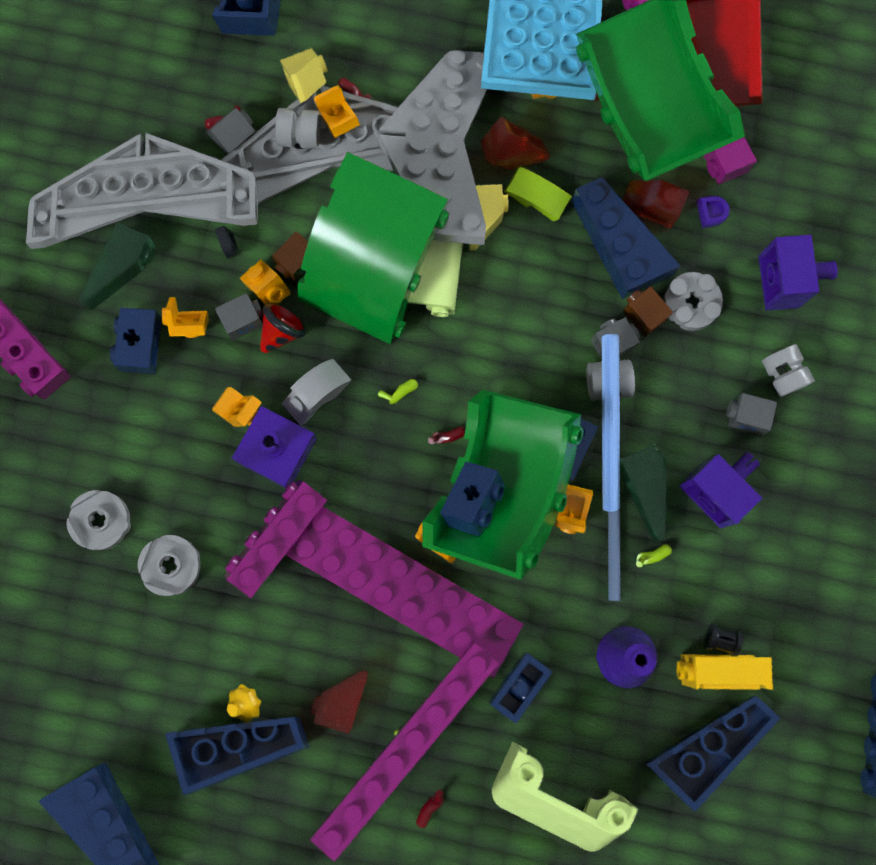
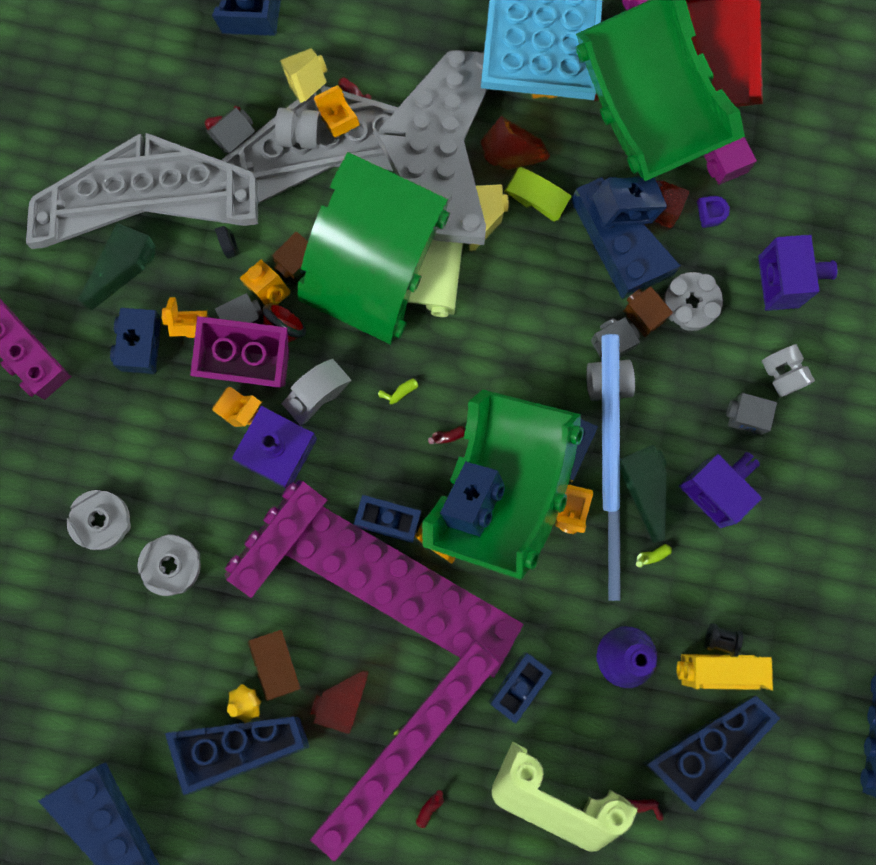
(240, 352): none -> magenta slope
(273, 665): none -> reddish brown hinge
(387, 518): none -> dark blue brick
(629, 201): none -> dark blue brick
(645, 805): none -> dark red piece

